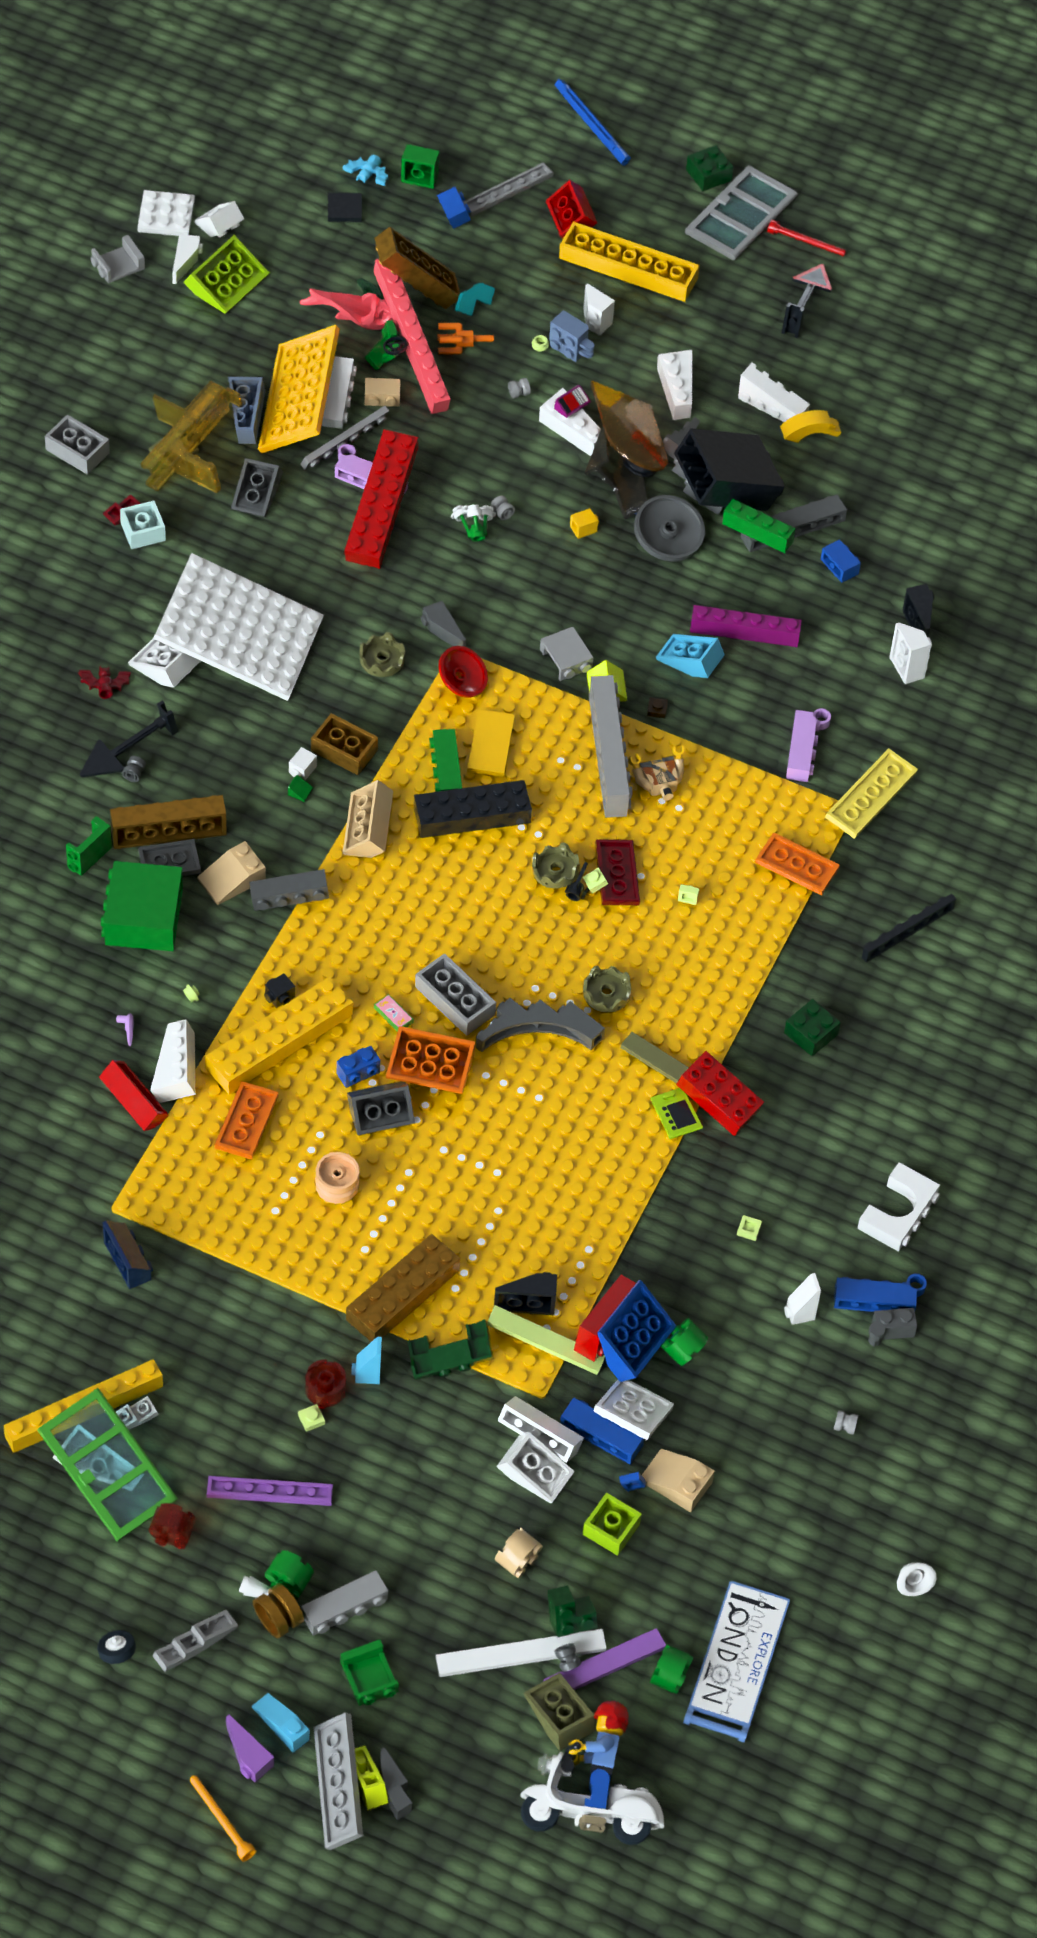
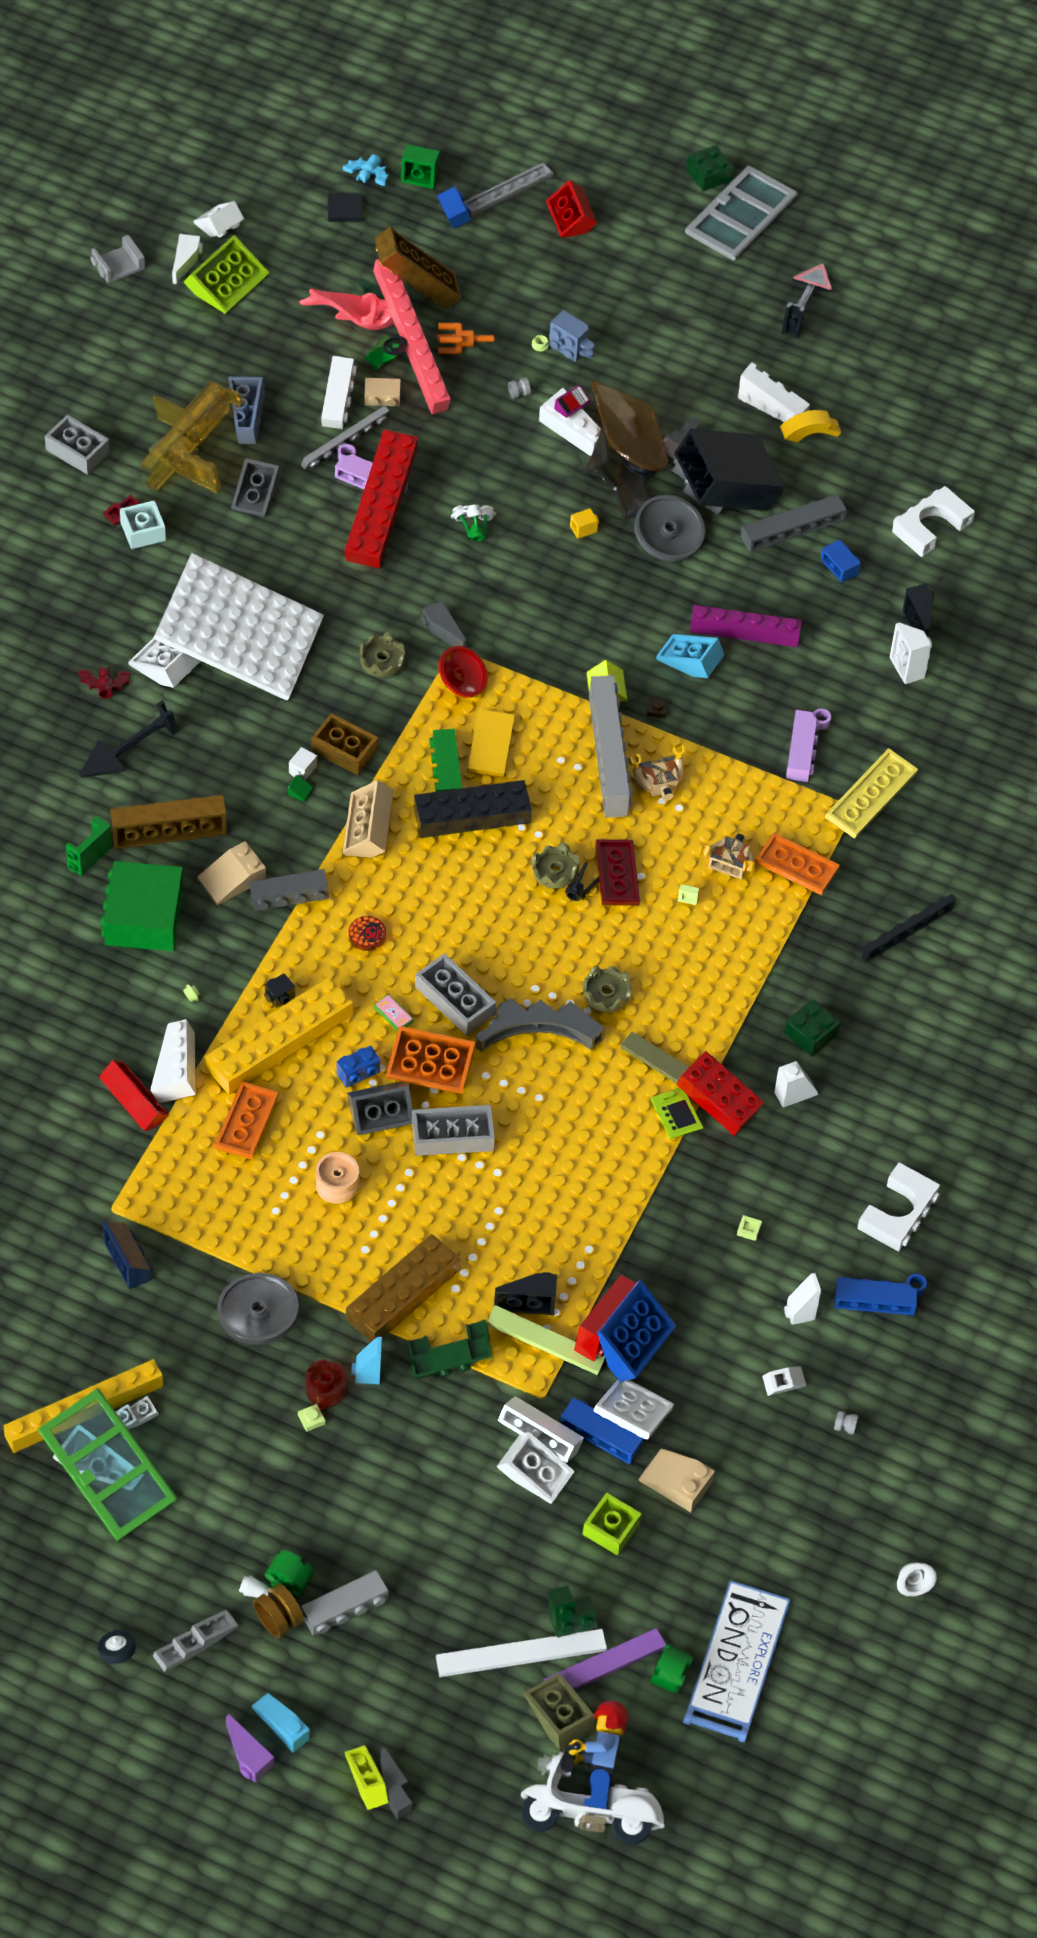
(129, 1024): lavender bar -> none
(133, 770): dark grey wheel -> none
(166, 213): white plate -> none
(172, 1525): clear red brick -> none
(176, 854): dark grey plate -> none
(244, 1849): light orange piece -> none
(258, 1308): none -> flat silver dish
(269, 1490): medium lavender tile -> none
(299, 389): yellow plate -> none
(338, 1781): light grey plate -> none
(367, 933): none -> tile
(369, 1673): green panel -> none
(389, 330): green plate -> none
(452, 1130): none -> light grey brick
(467, 299): teal tile -> none
(502, 507): light grey wheel -> none
(518, 1552): tan brick -> none
(567, 652): light grey panel -> none
(567, 1656): dark grey wheel -> none
(592, 121): blue piece -> none
(595, 880): yellowish green plate -> none
(598, 310): white slope -> none
(629, 261): yellow brick -> none
(632, 1481): blue tile -> none
(676, 379): white wedge -> none
(684, 1342): green brick -> none
(729, 856): none -> torso
(758, 526): green brick -> none
(776, 228): red piece -> none
(784, 1380): none -> white slope
(793, 1085): none -> white slope
(892, 1325): dark grey hinge -> none
(940, 503): none -> white arch

